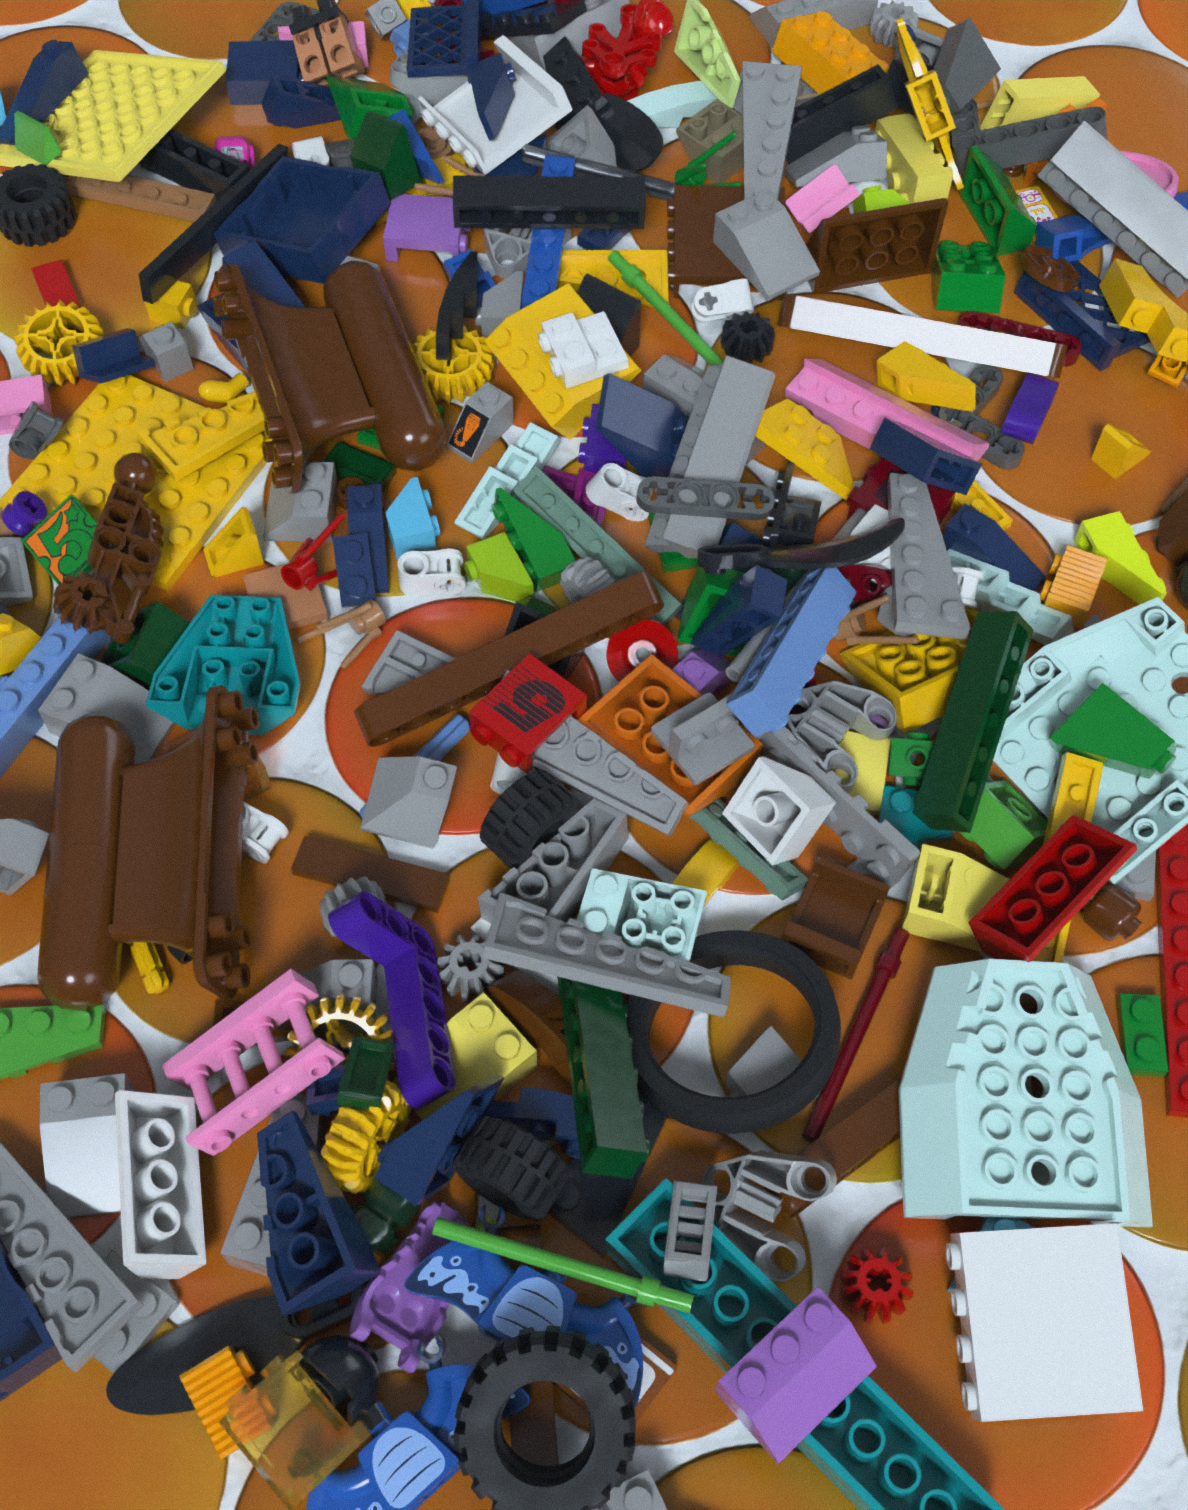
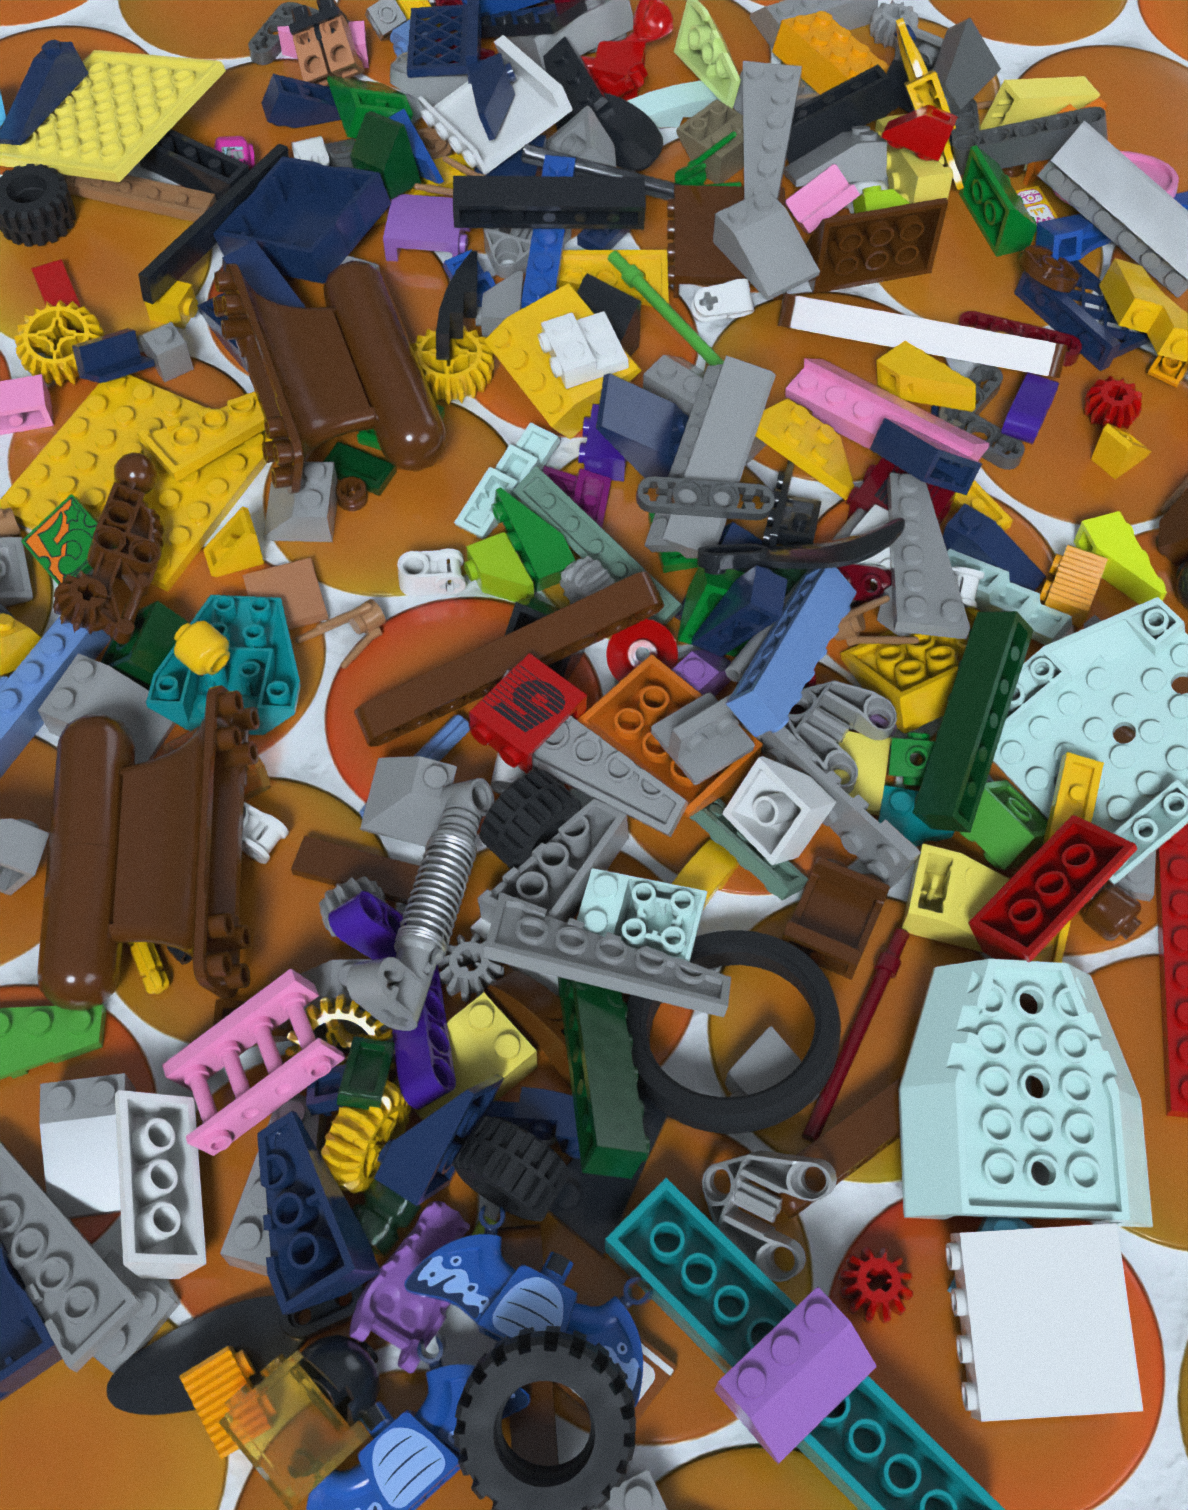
(24, 513): dark purple wheel -> none
(34, 432): dark grey piece -> none
(35, 139): bright green slope -> none
(201, 648): none -> yellow head
(223, 391): yellow arm -> none
(252, 66): dark blue brick -> none
(302, 566): red plant -> none
(354, 569): dark blue plate -> none
(367, 515): dark blue slope -> none
(398, 986): none -> light grey piece
(402, 662): light grey wing -> none
(410, 522): medium azure slope -> none
(481, 422): light grey slope -> none
(614, 63): red plant -> none
(616, 491): white piece -> none
(646, 1289): bright green bar -> none
(686, 1258): light grey slope -> none
(747, 337): black gear -> none
(921, 131): none -> red slope
(967, 277): green slope -> none
(1113, 403): none -> red gear
(1115, 734): green slope -> none
(1142, 1034): green plate -> none

